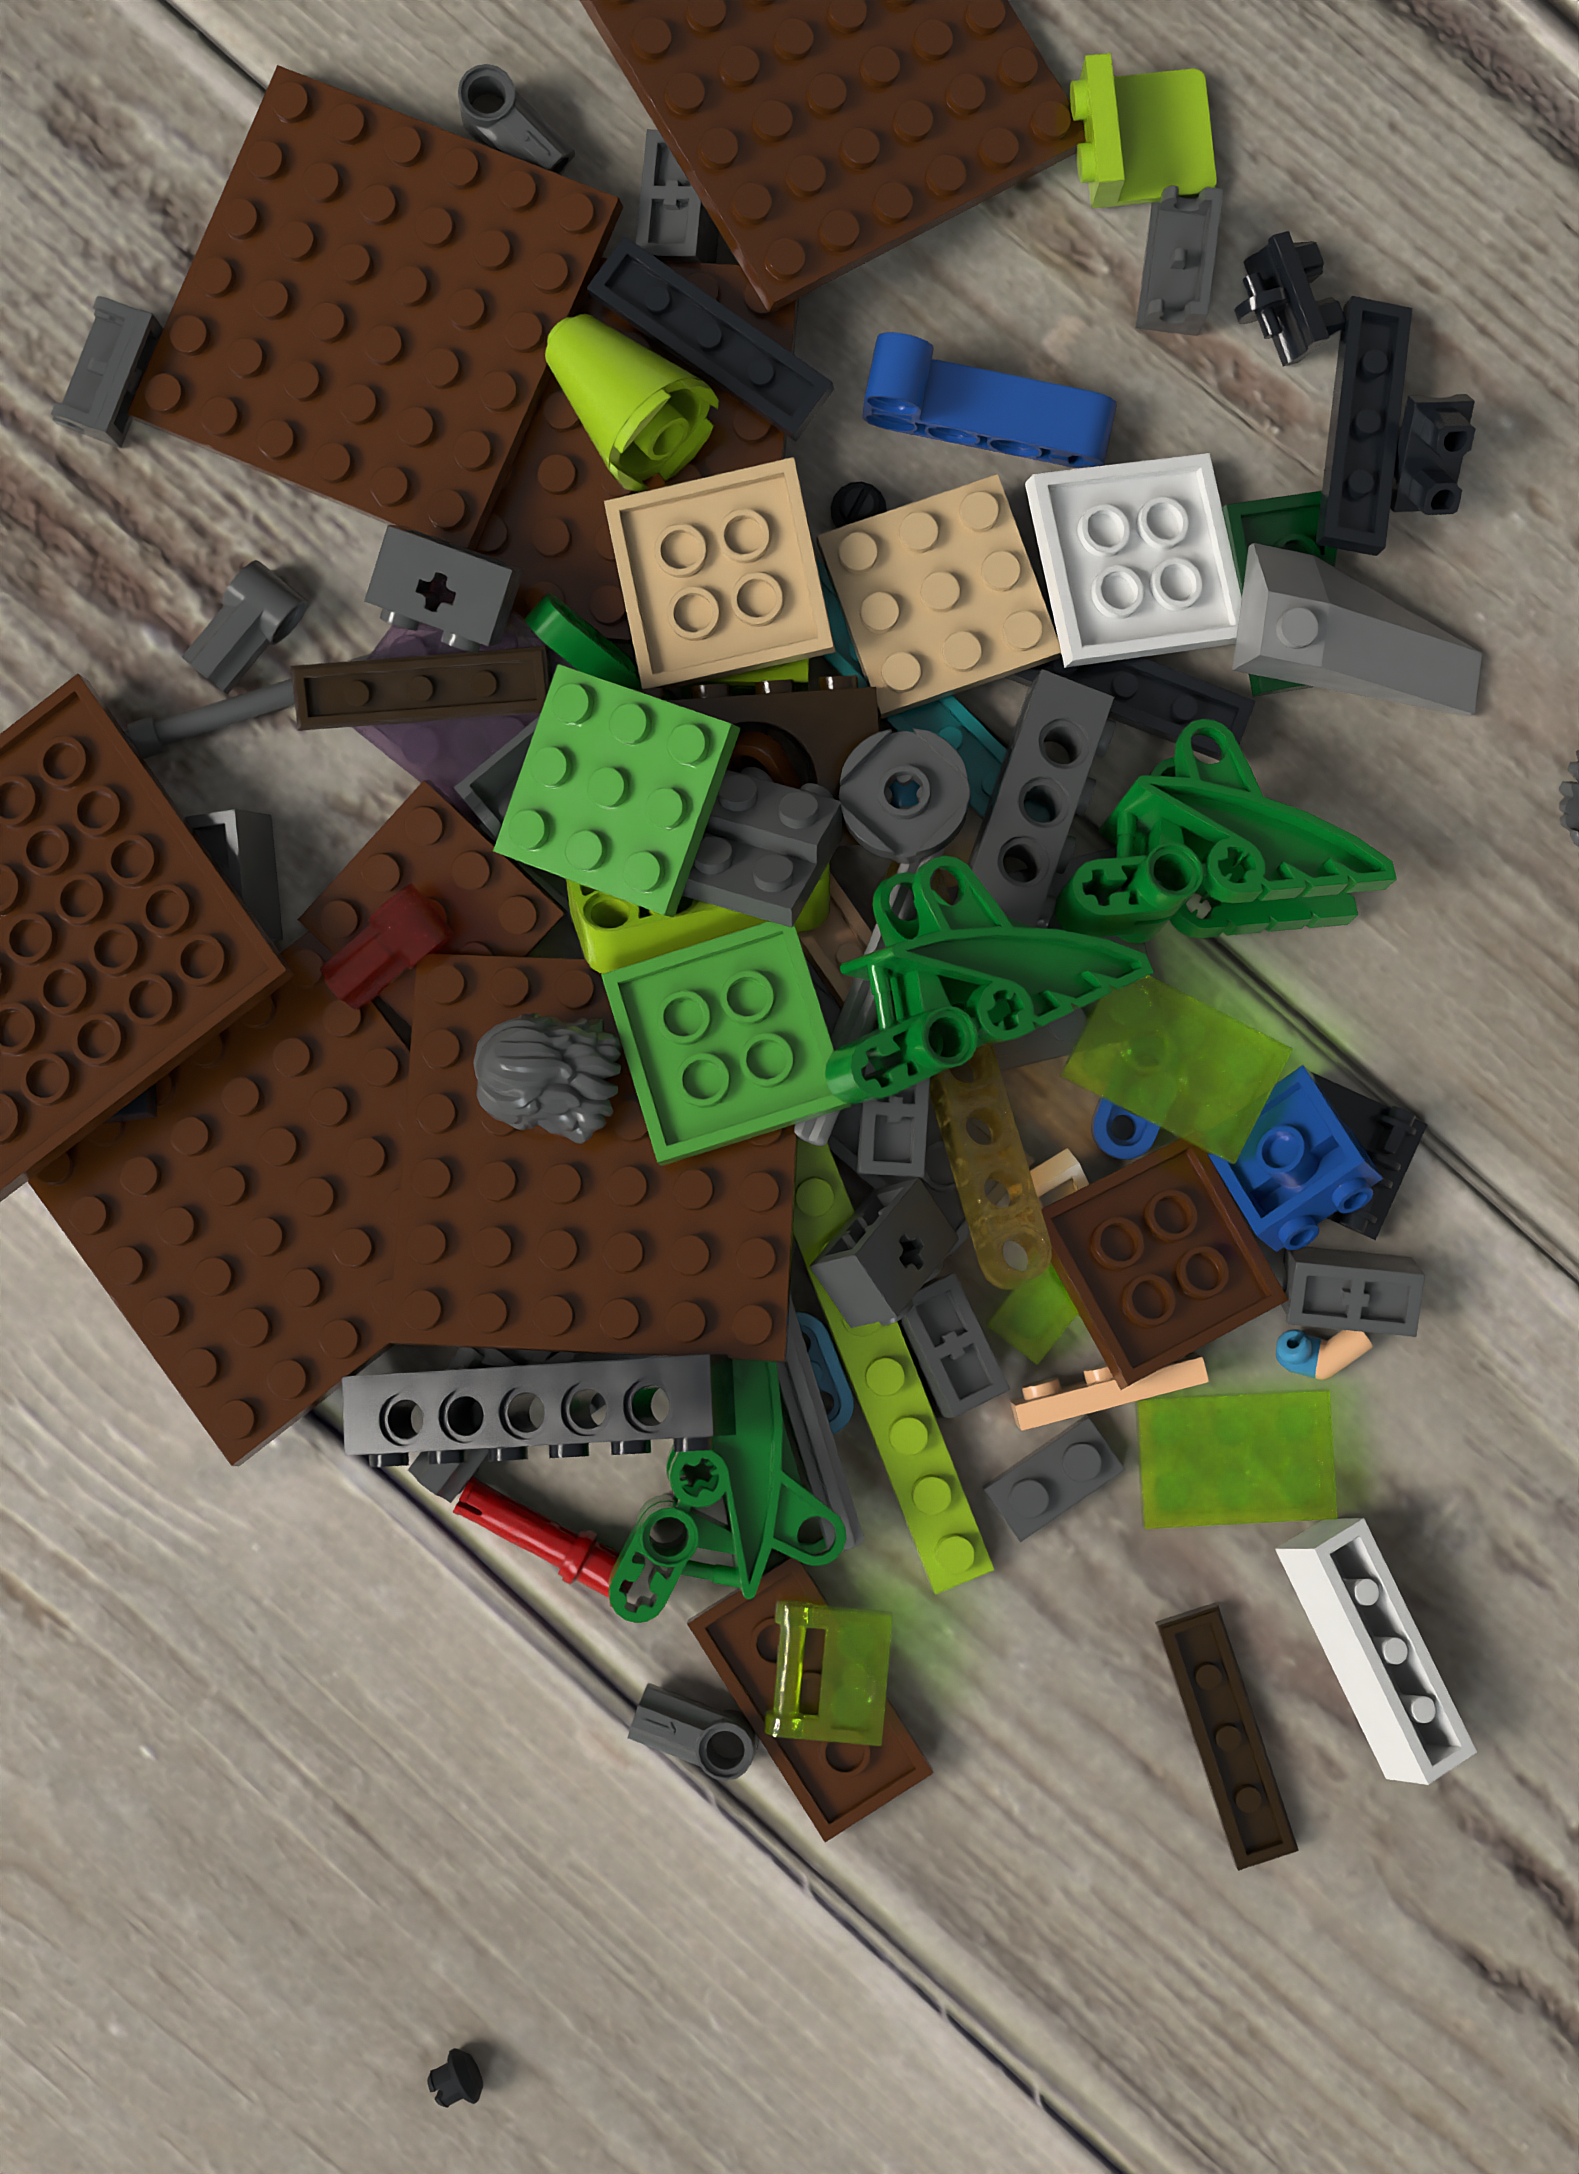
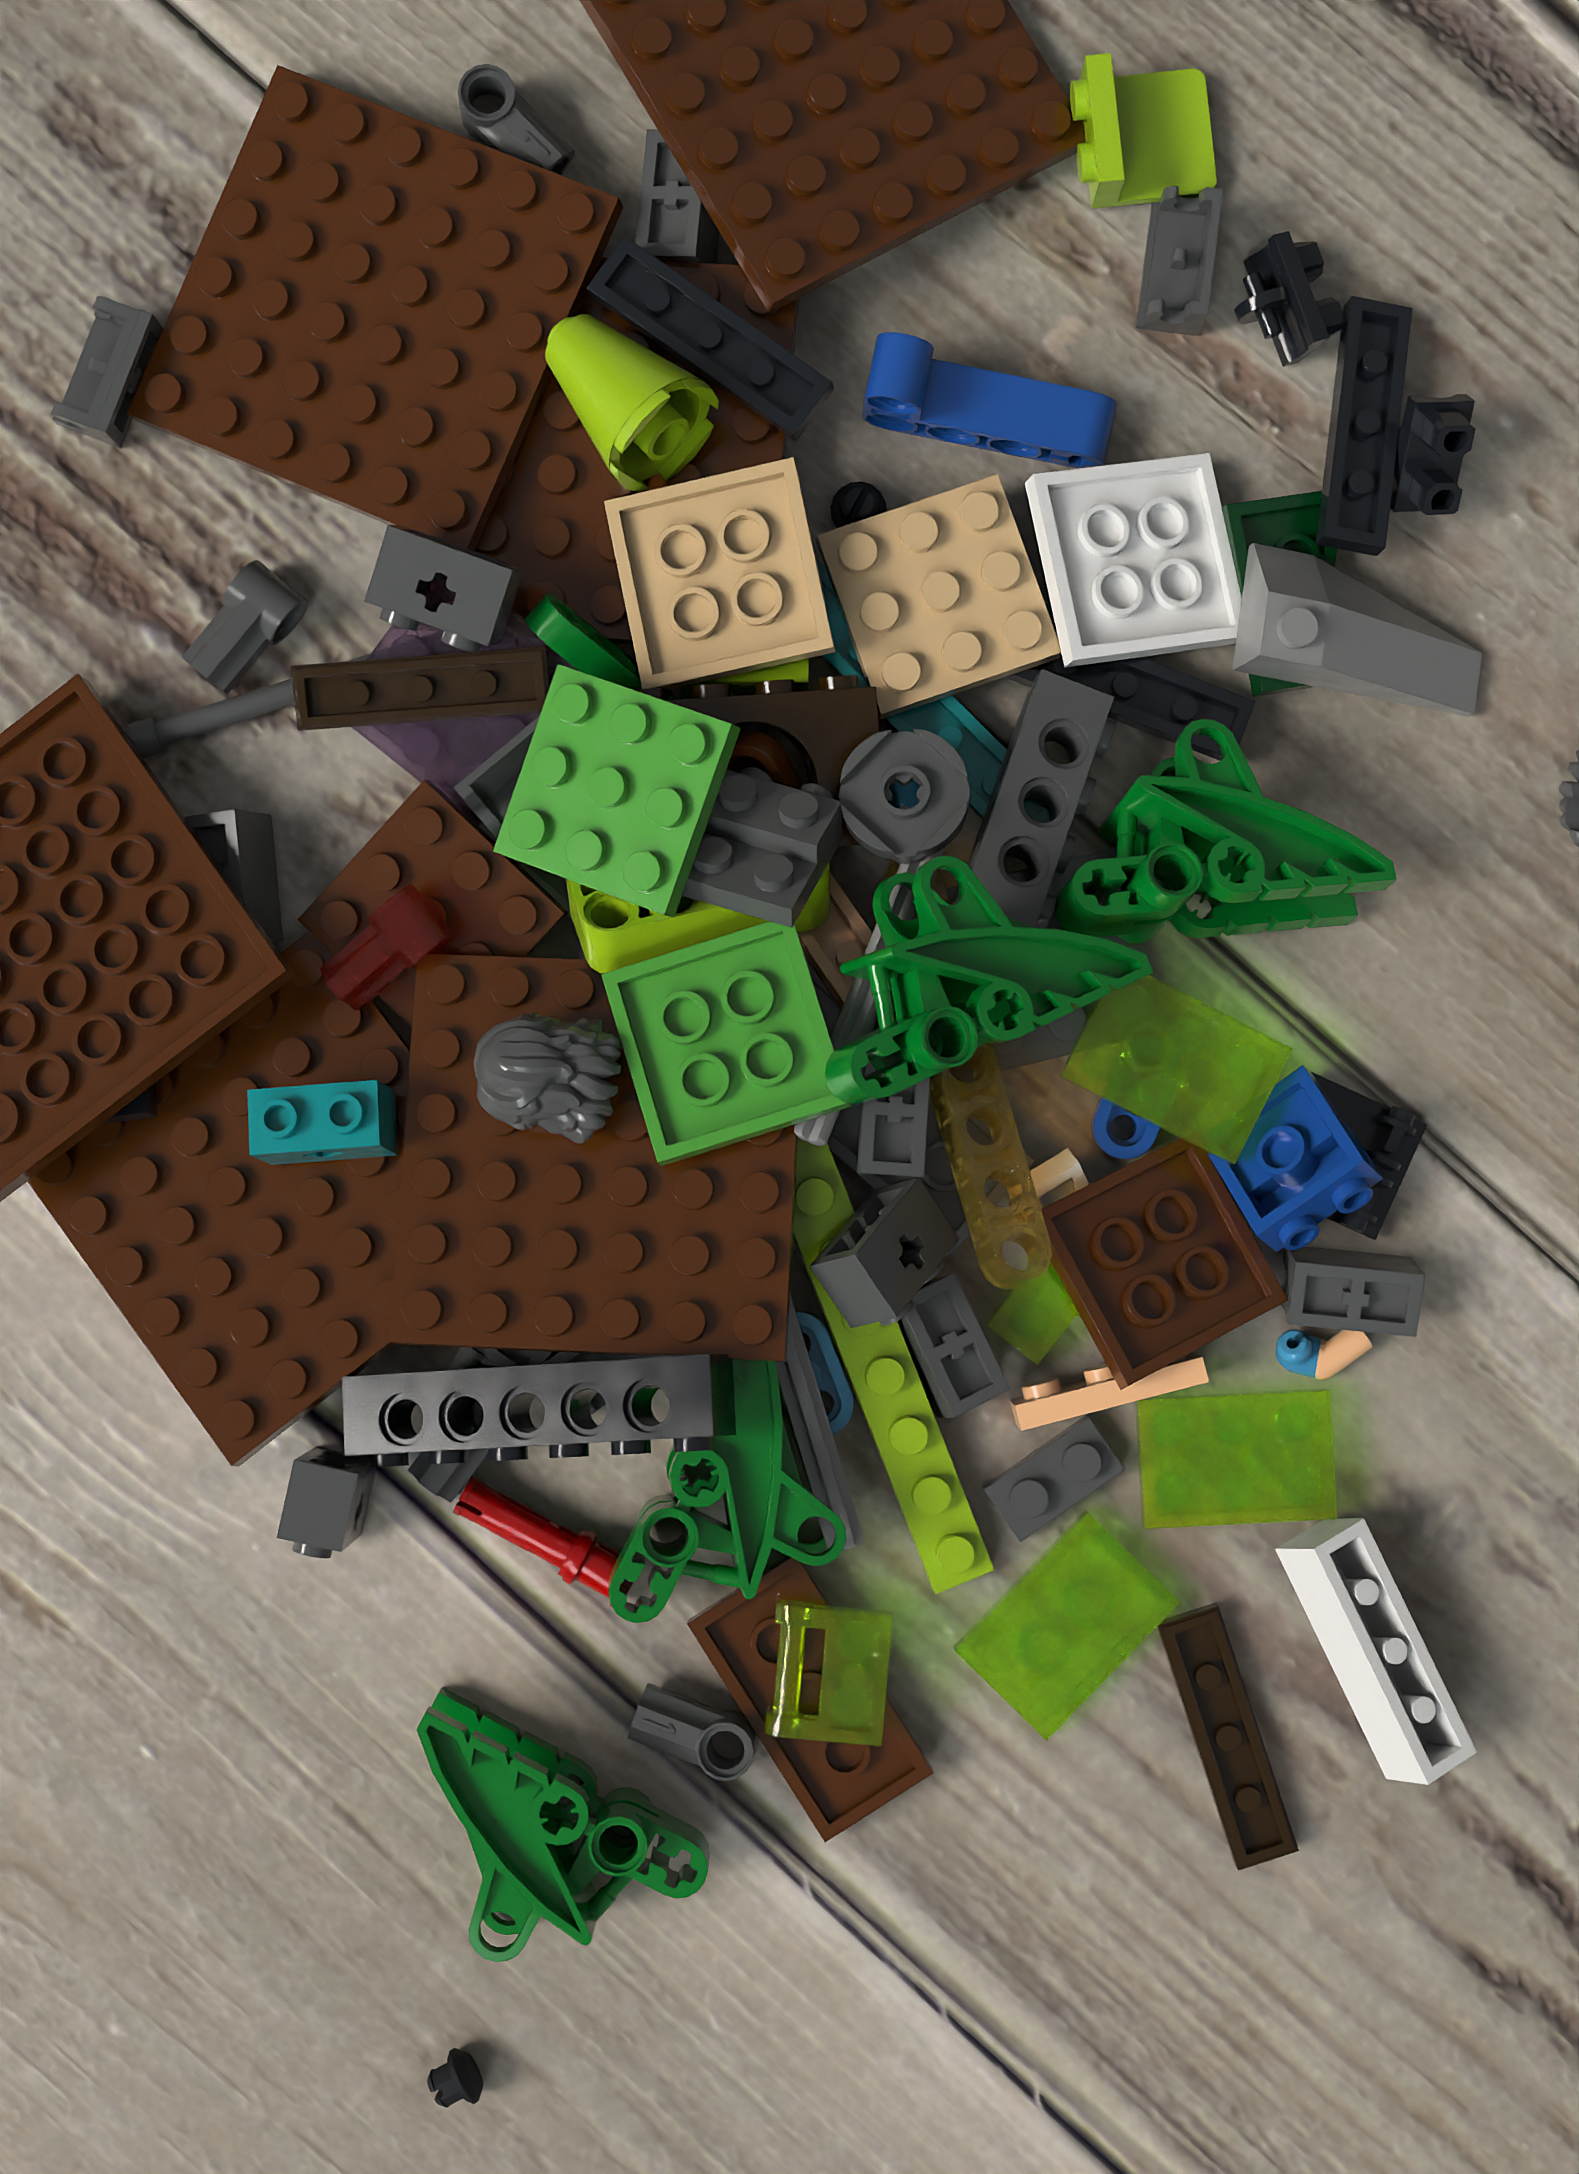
(322, 1122): none -> teal brick
(326, 1502): none -> dark grey brick
(510, 1805): none -> green piece
(1066, 1625): none -> clear neon green plate

